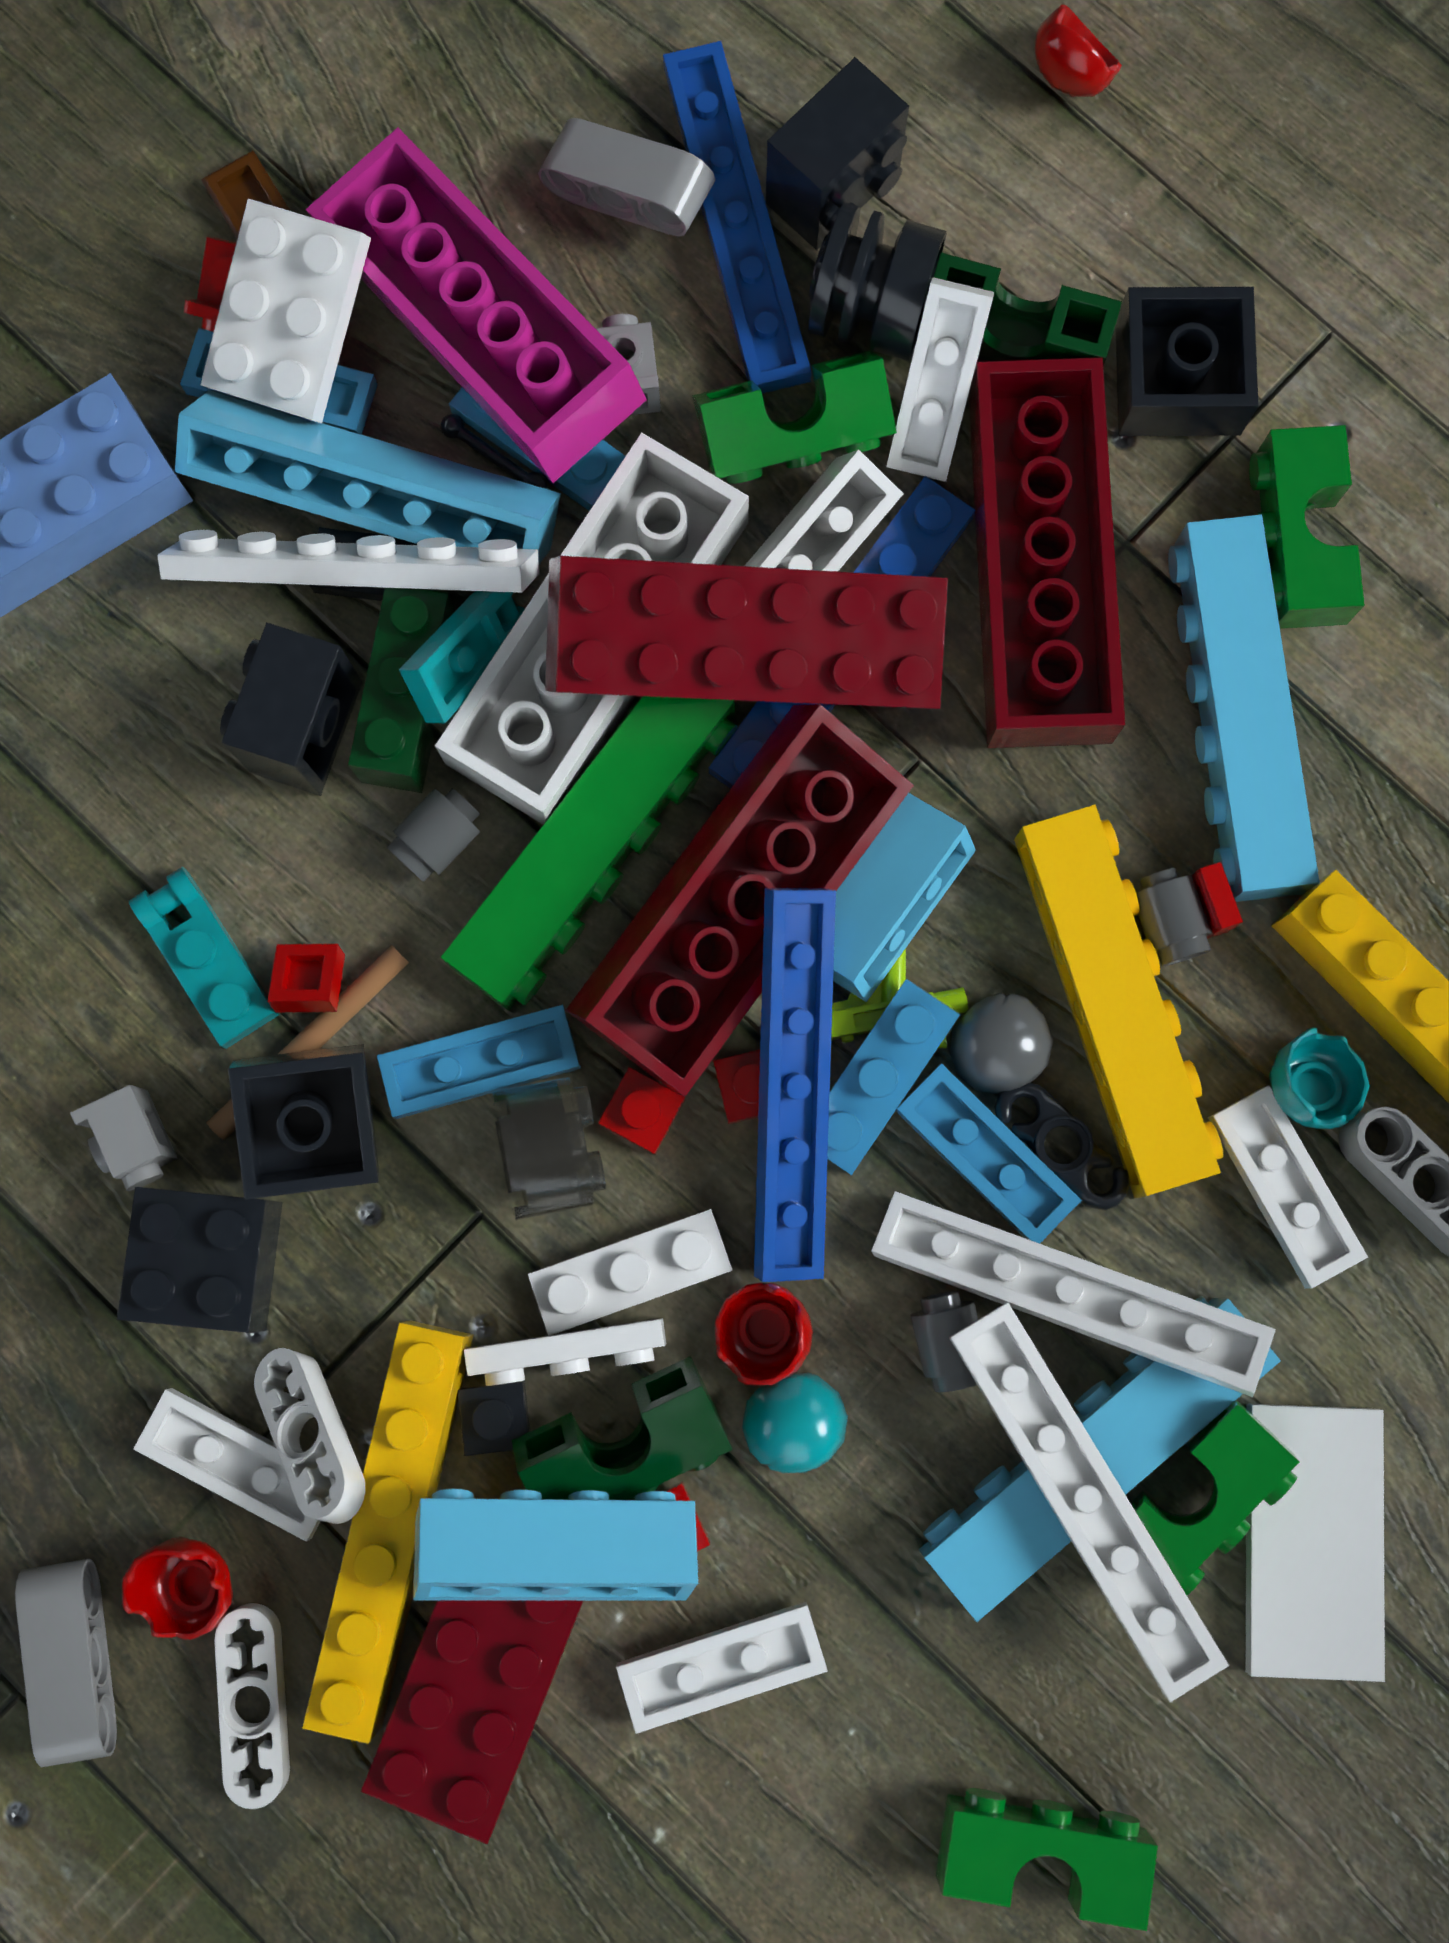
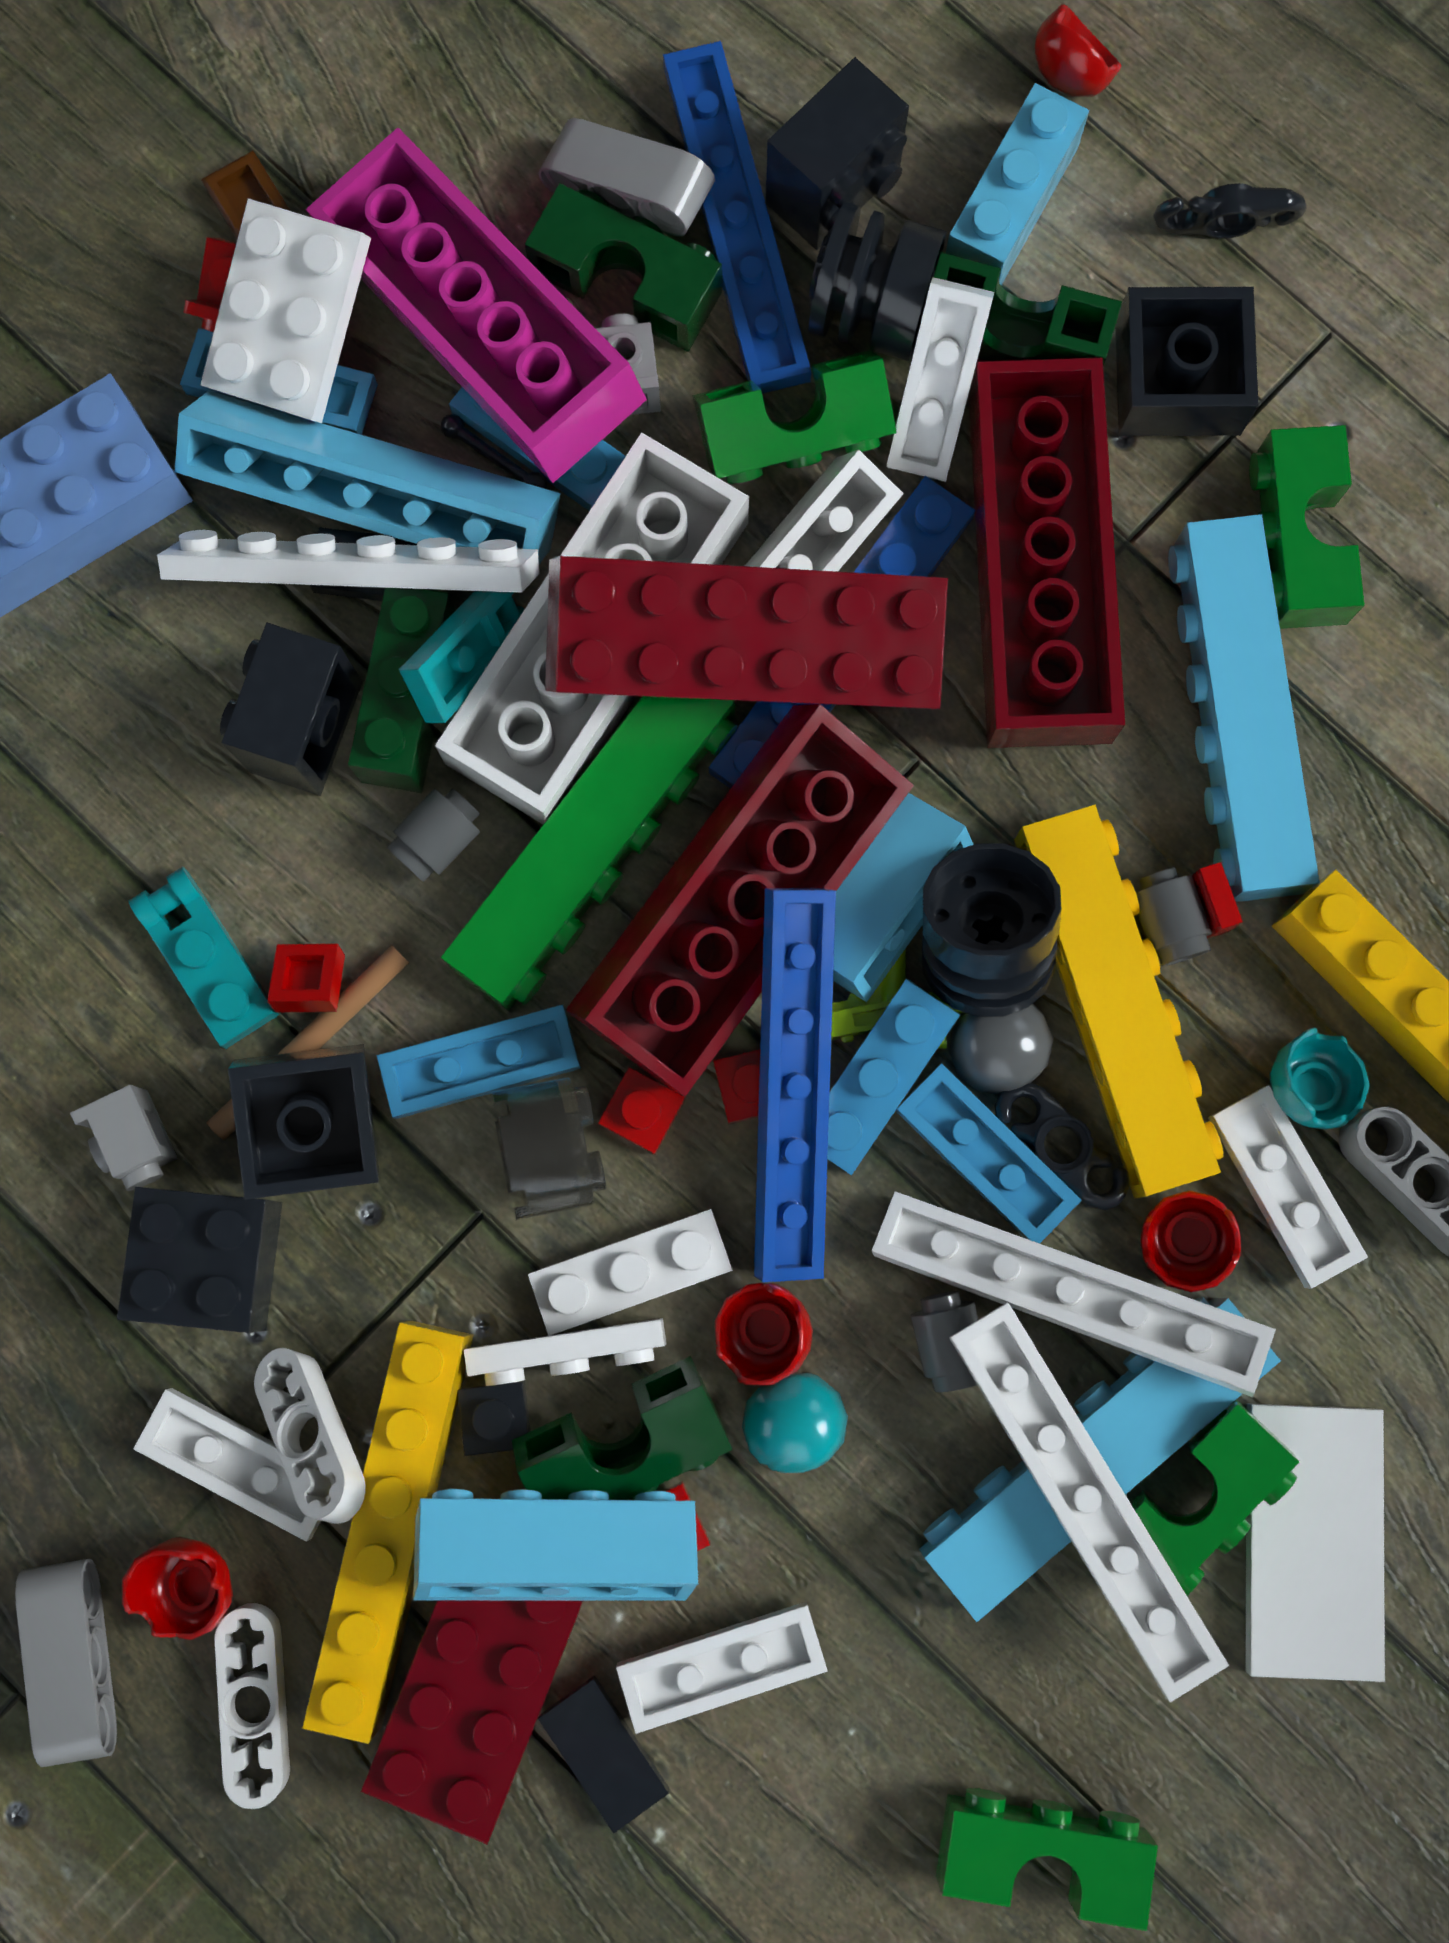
(585, 237): none -> dark green arch
(604, 1754): none -> black tile
(990, 929): none -> black wheel
(1019, 181): none -> medium azure brick
(1191, 1241): none -> red hair
(1230, 211): none -> black piece

